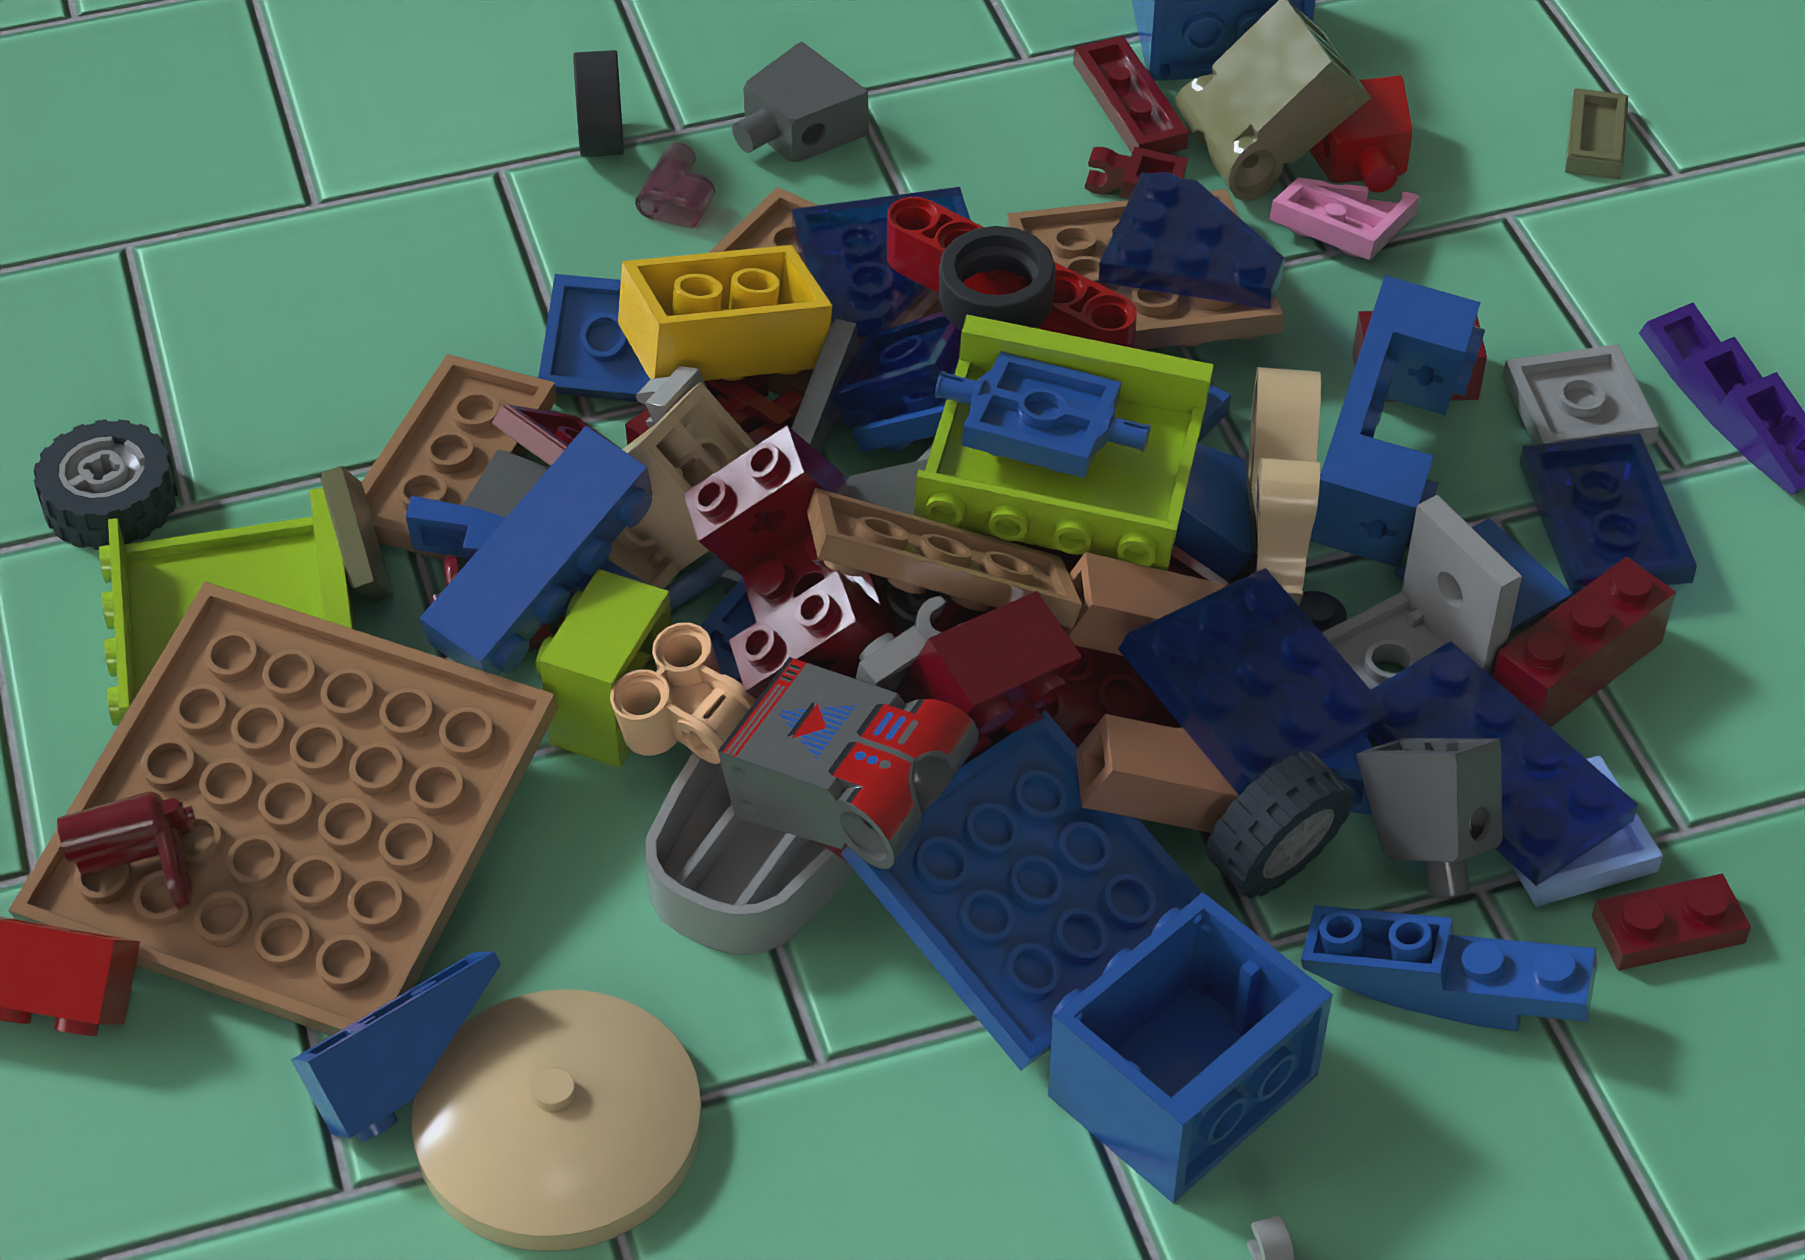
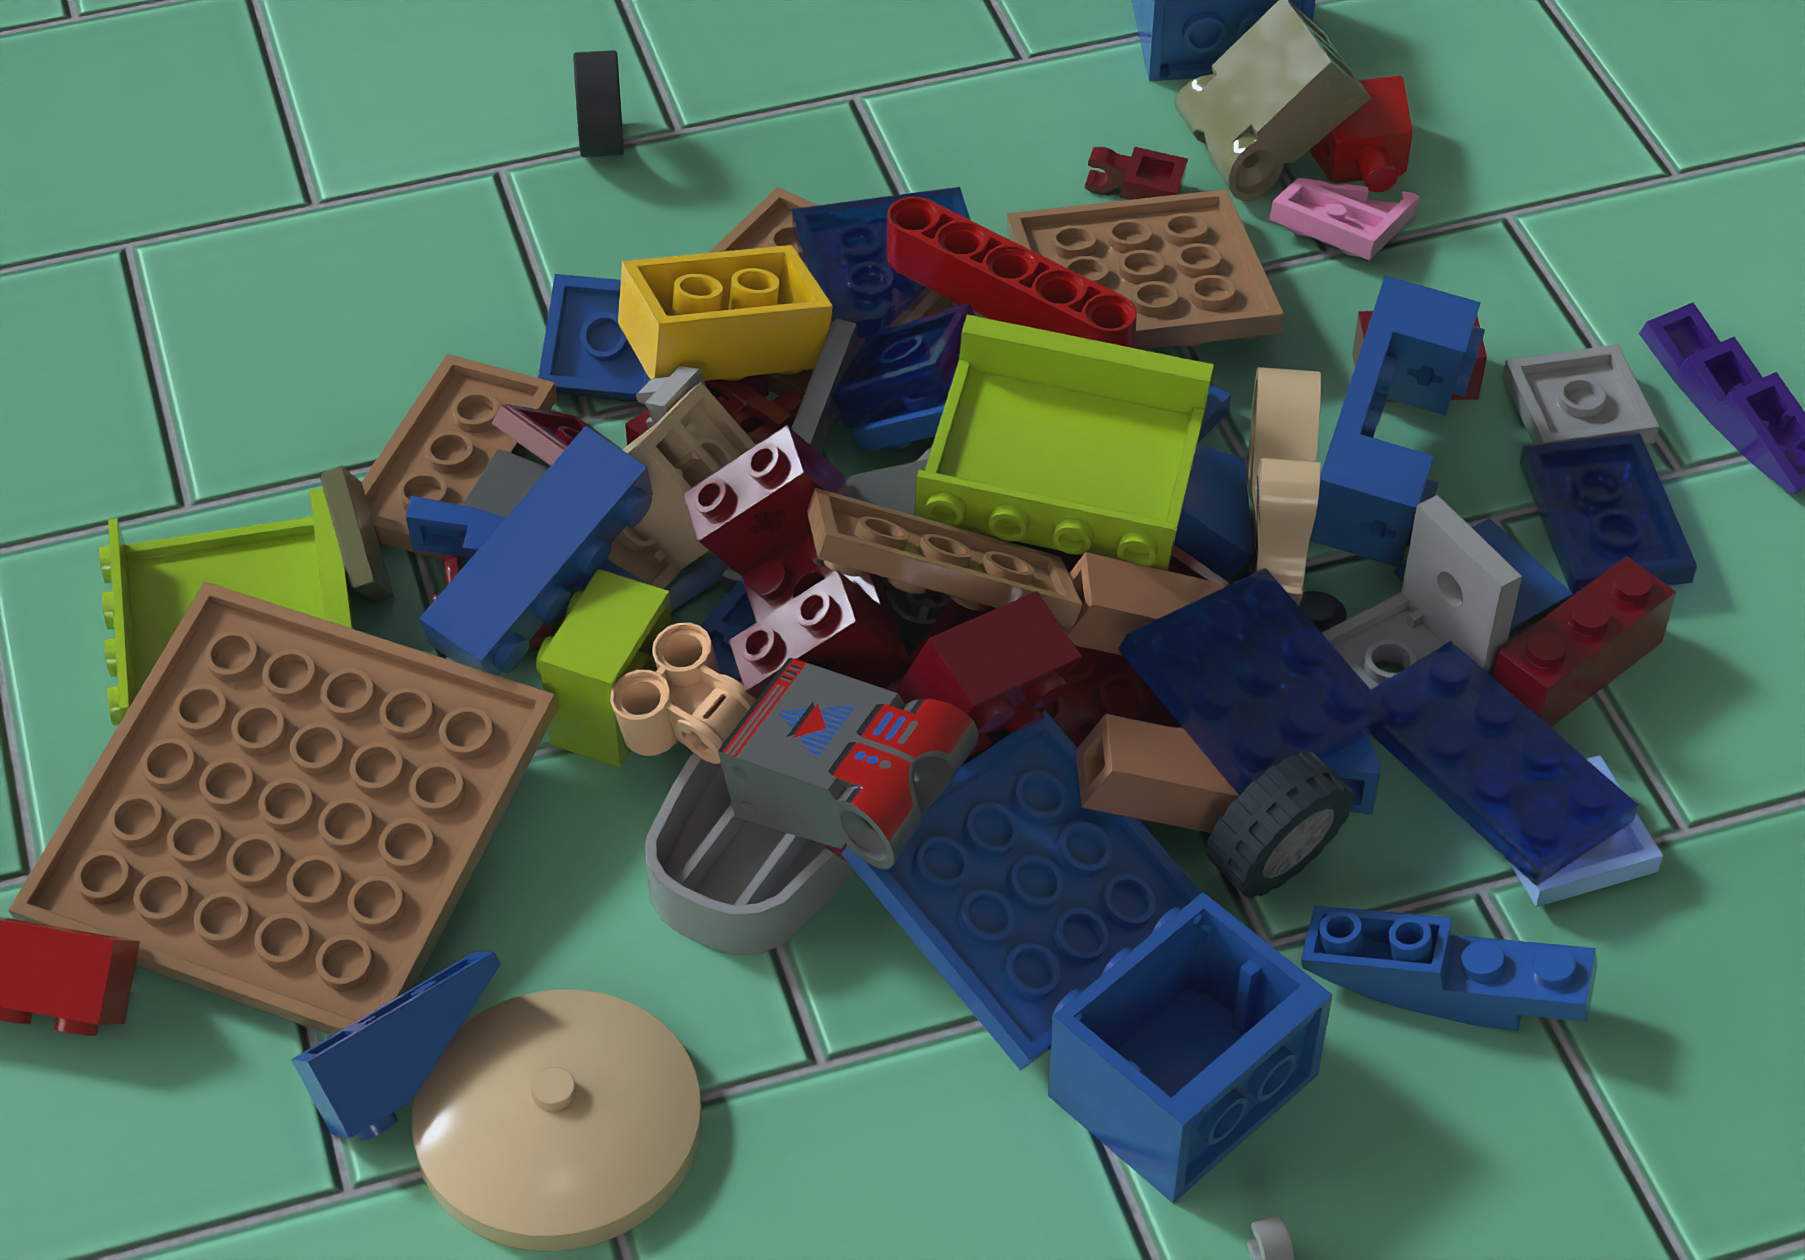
(104, 475): black wheel -> none
(129, 833): dark red piece -> none
(675, 191): clear pink piece -> none
(801, 106): dark grey torso -> none
(890, 658): light grey plate -> none
(1001, 250): black tyre -> none
(1041, 414): blue plate -> none
(1130, 96): dark red plate -> none
(1189, 244): clear blue plate -> none
(1436, 803): dark grey torso -> none
(1597, 133): olive tile -> none
(1670, 921): dark red plate -> none

